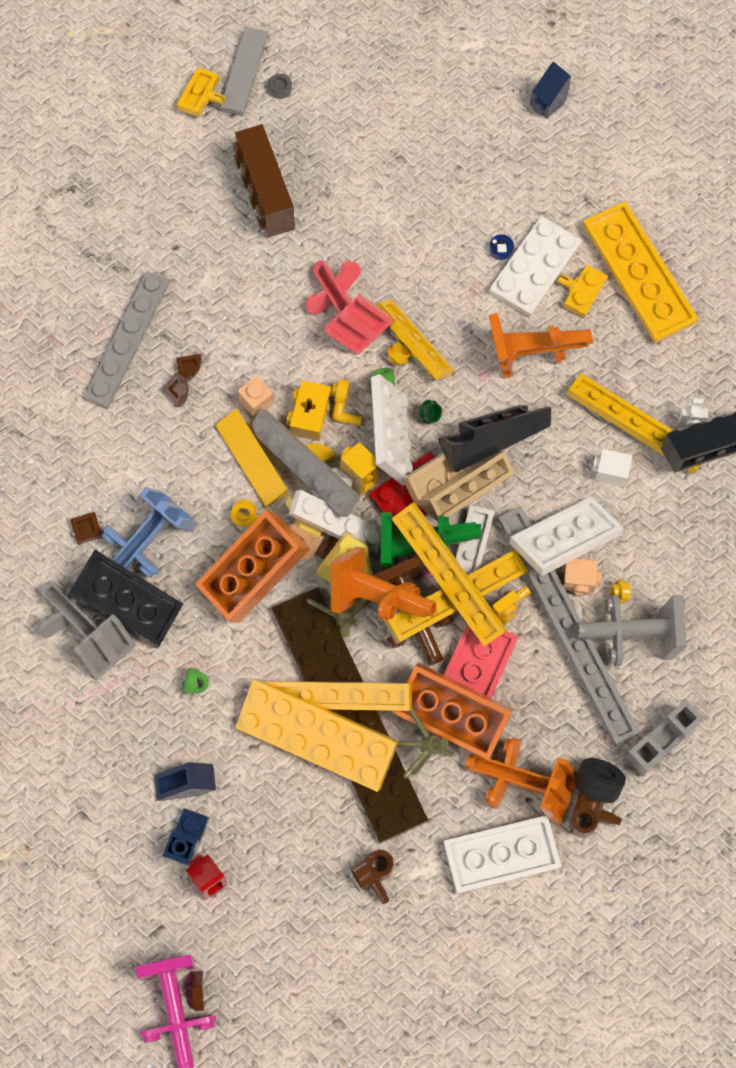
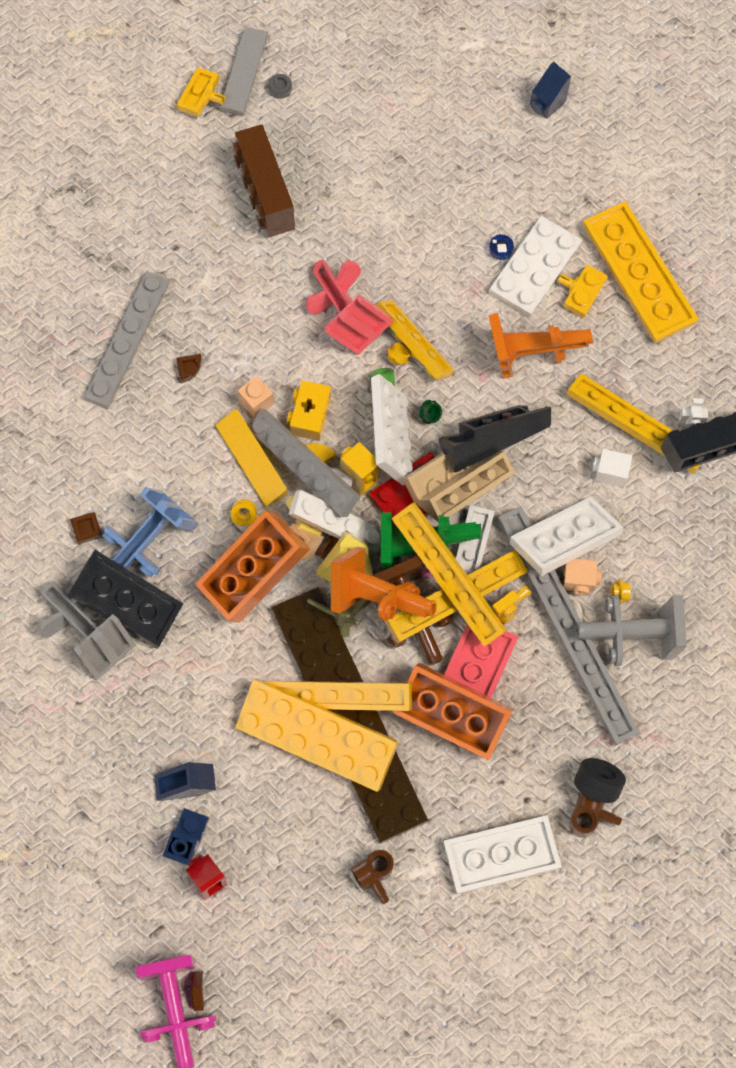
(178, 388): reddish brown tile -> none
(191, 679): bright green tile -> none
(340, 393): yellow plate -> none
(428, 746): olive plant -> none
(555, 789): orange piece -> none
(664, 738): light grey arch -> none

